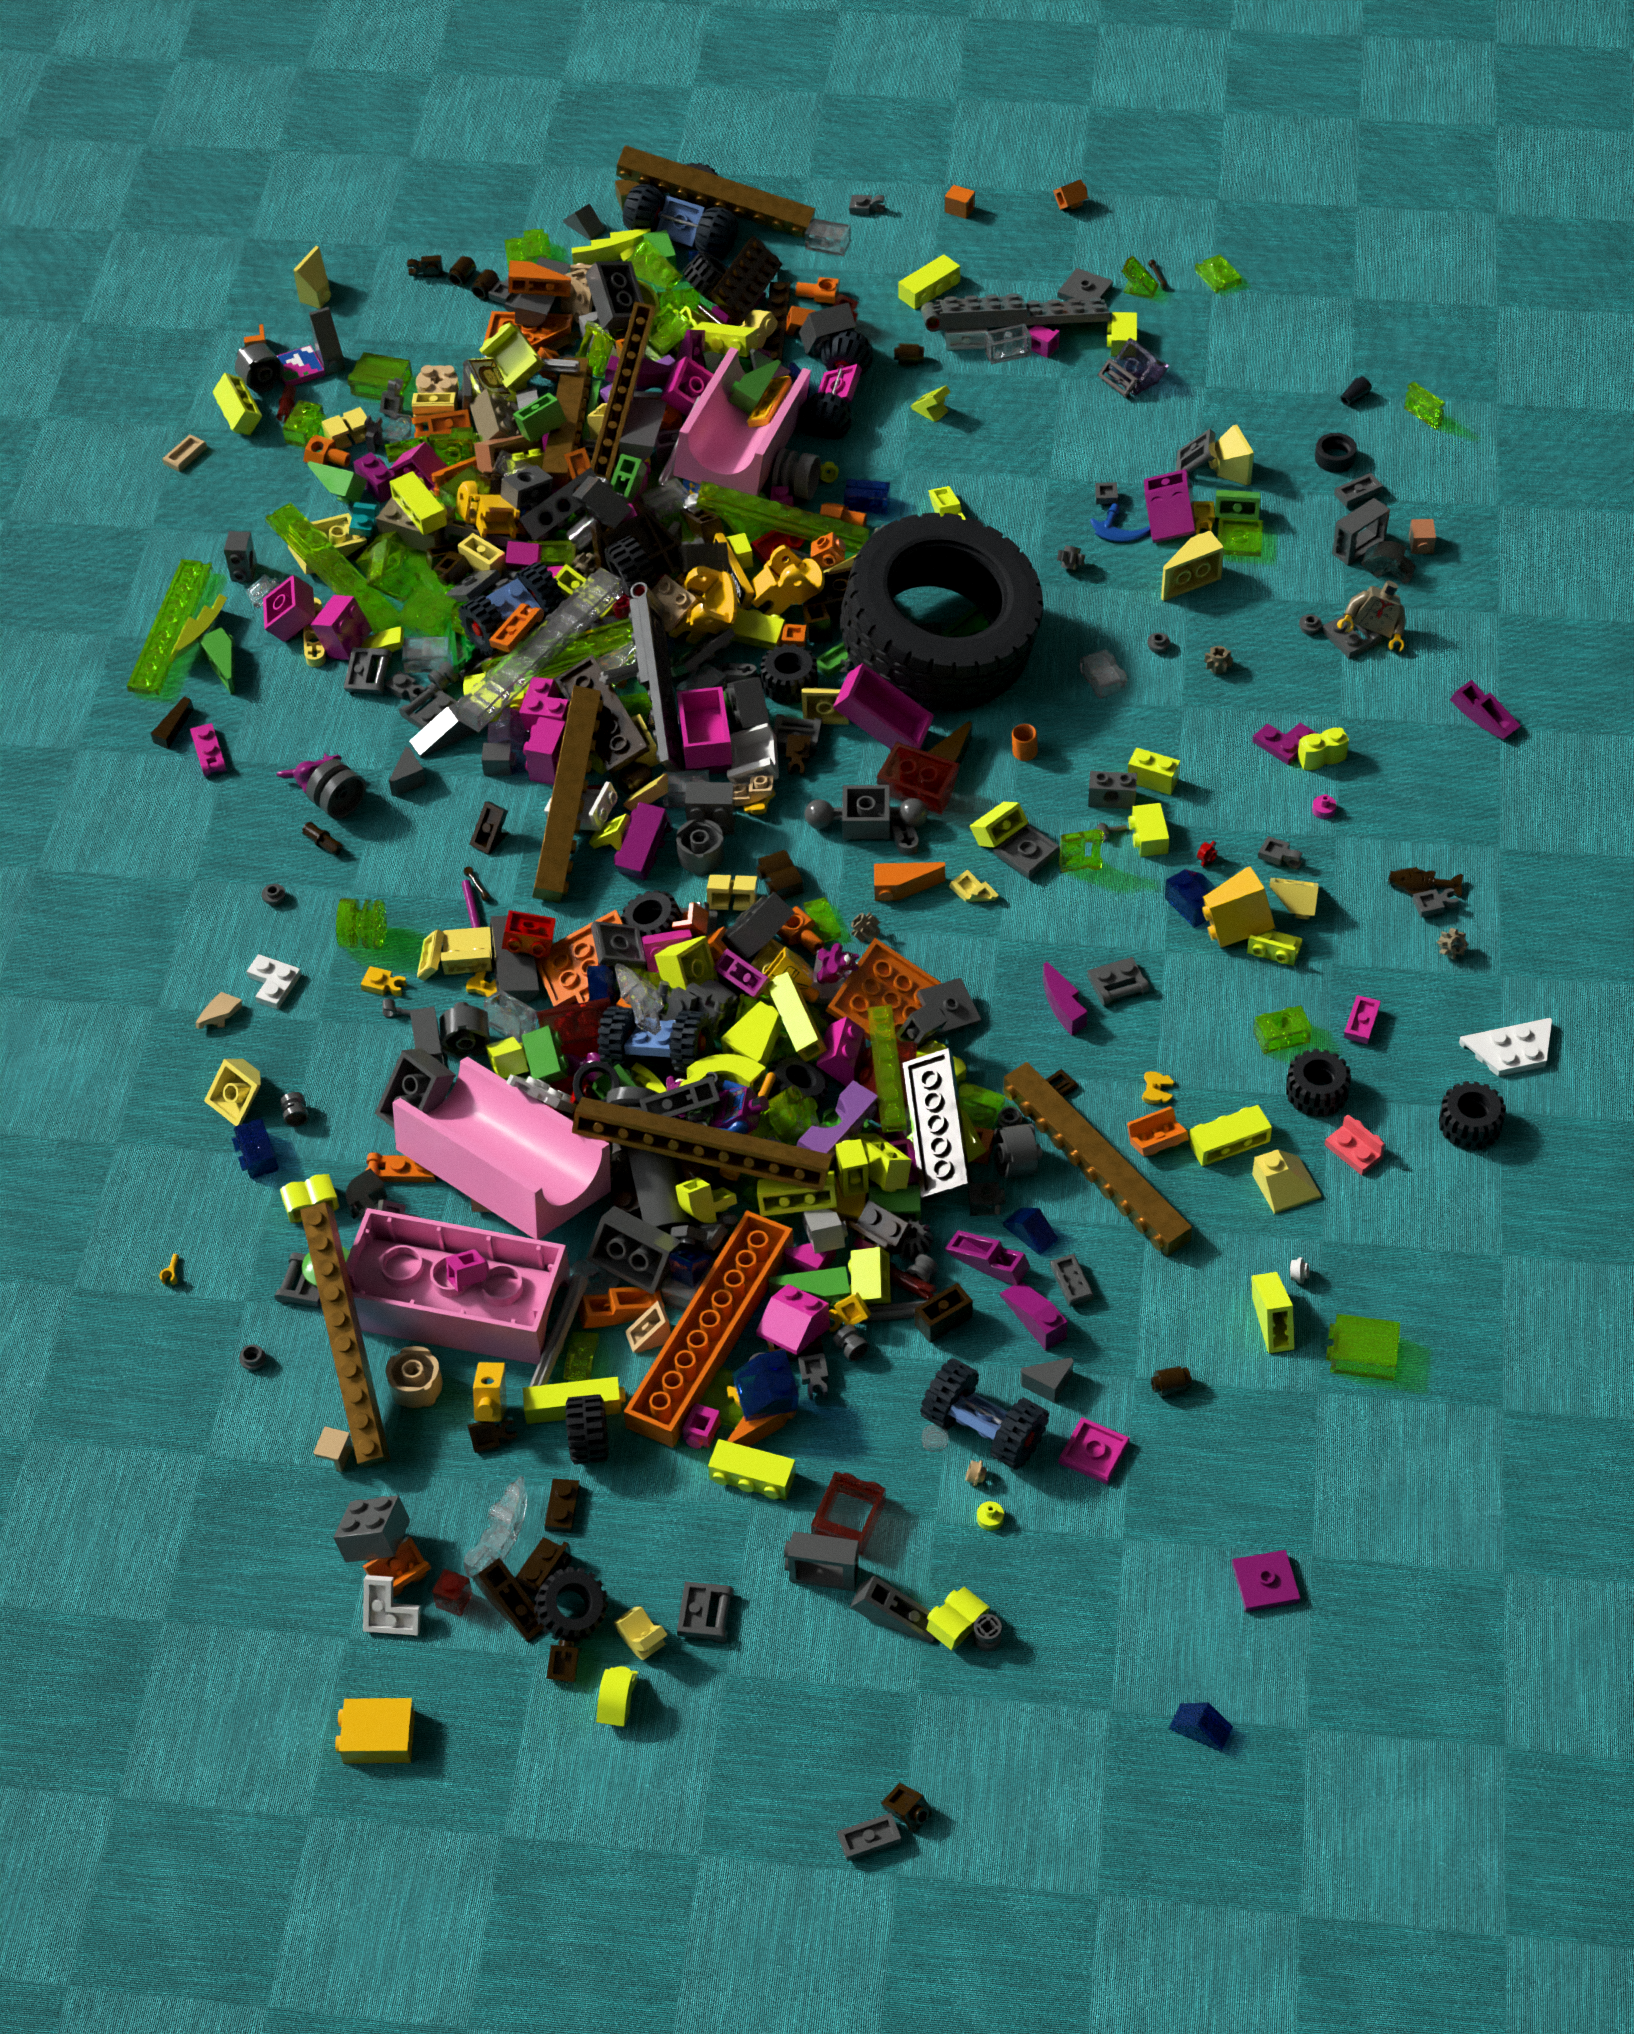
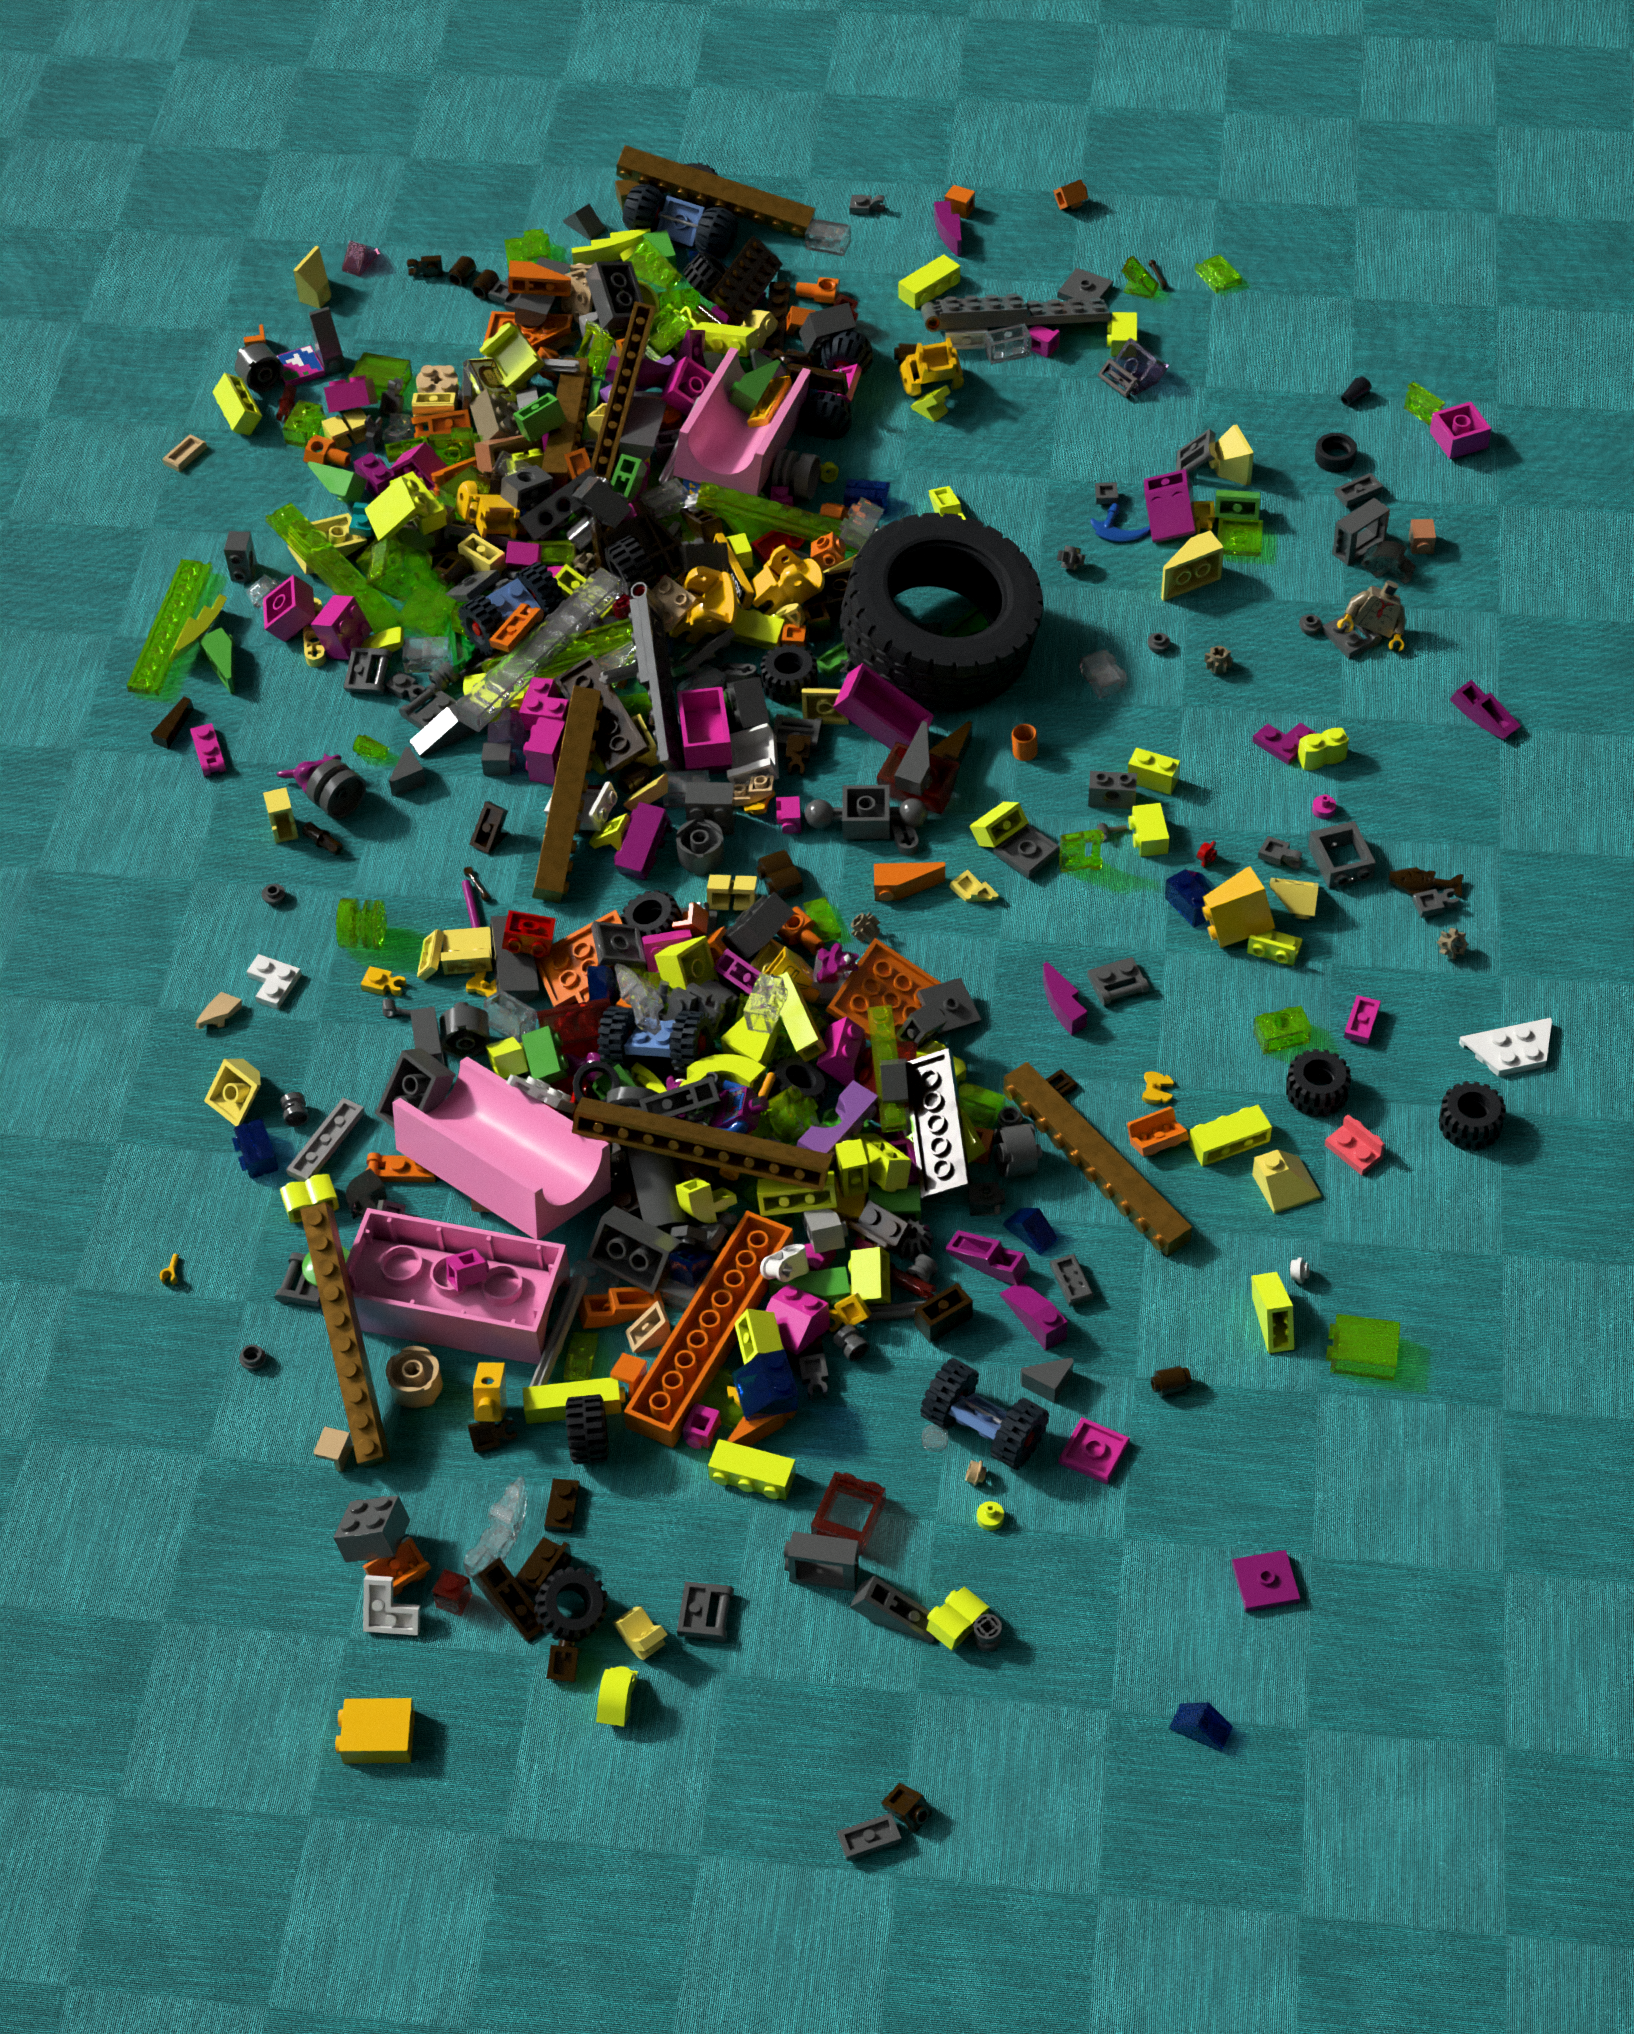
(280, 815): none -> light yellow piece
(325, 1140): none -> light grey plate
(350, 395): none -> dark pink brick
(358, 258): none -> clear pink slope
(369, 747): none -> clear neon green cone
(395, 508): none -> neon yellow panel
(631, 1371): none -> orange panel
(757, 1333): none -> neon yellow brick
(765, 1003): none -> clear brick
(786, 1263): none -> white piece
(789, 814): none -> dark pink brick
(792, 614): none -> light yellow slope
(798, 357): none -> dark brown animal
(821, 379): none -> dark brown tile
(861, 523): none -> clear brick
(894, 1081): none -> dark grey slope
(914, 770): none -> dark grey slope
(933, 364): none -> yellow piece
(948, 226): none -> magenta slope
(1335, 837): none -> dark grey window
(1460, 430): none -> dark pink brick

